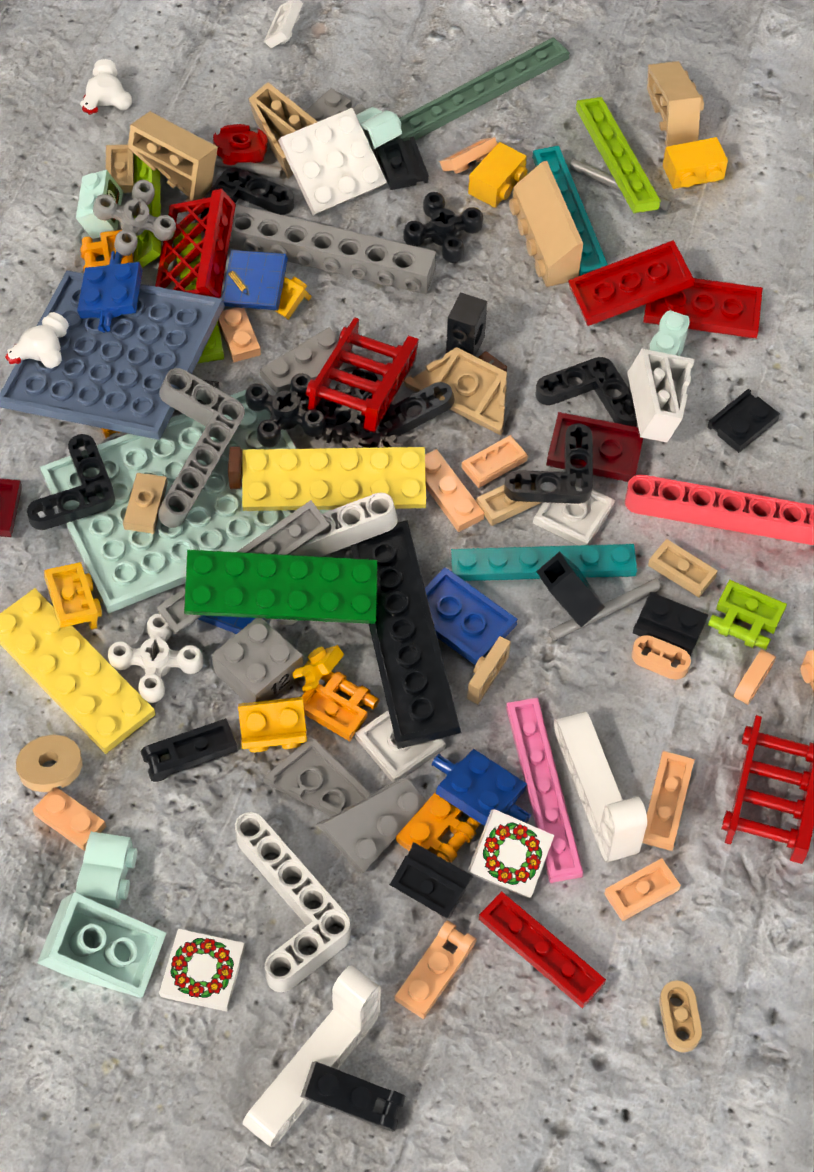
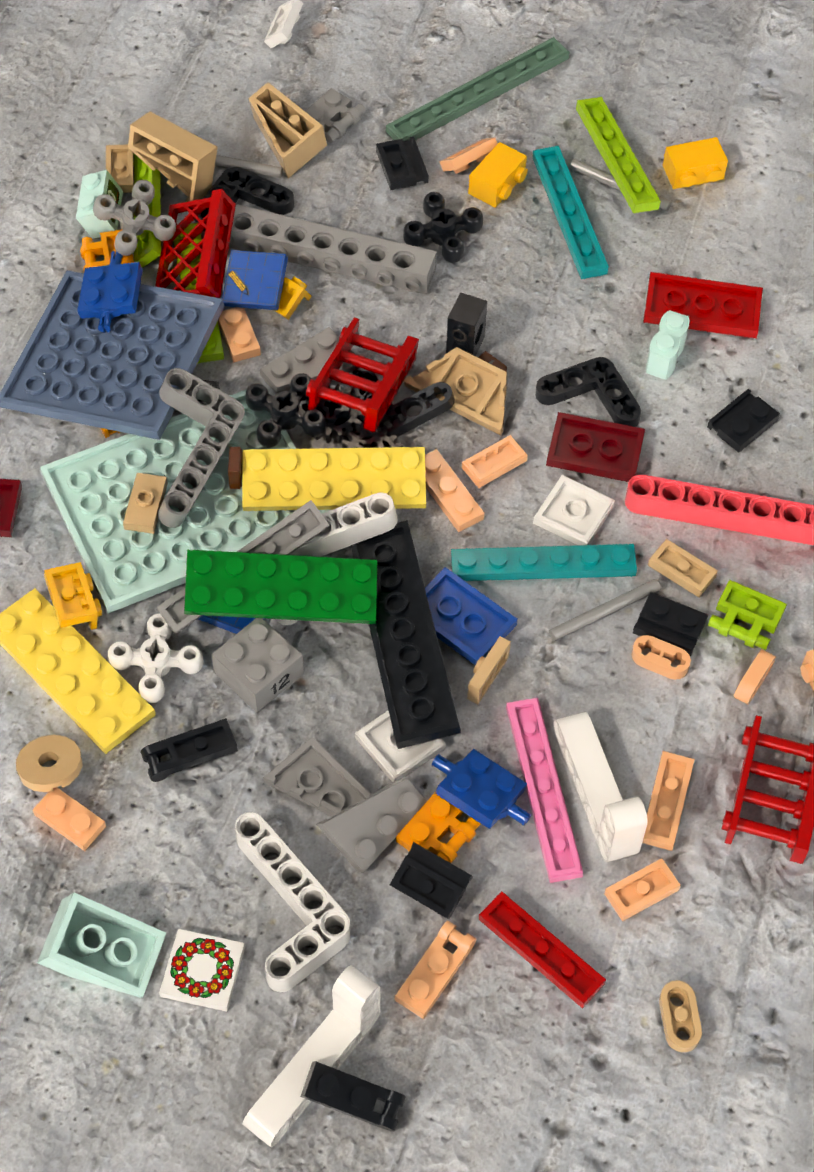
(41, 342): white animal -> none
(89, 488): black beam -> none
(105, 89): white animal -> none
(105, 869): light aqua brick -> none
(240, 145): red plate -> none
(272, 724): yellow bracket -> none
(320, 663): yellow plate -> none
(332, 161): white plate -> none
(334, 711): light orange plate -> none
(379, 126): light aqua brick -> none
(499, 507): tan plate -> none
(510, 853): tile -> none
(547, 226): tan slope -> none
(564, 481): black beam -> none
(570, 588): black slope -> none
(631, 283): red plate -> none
(659, 392): white wedge -> none
(676, 101): tan wedge -> none

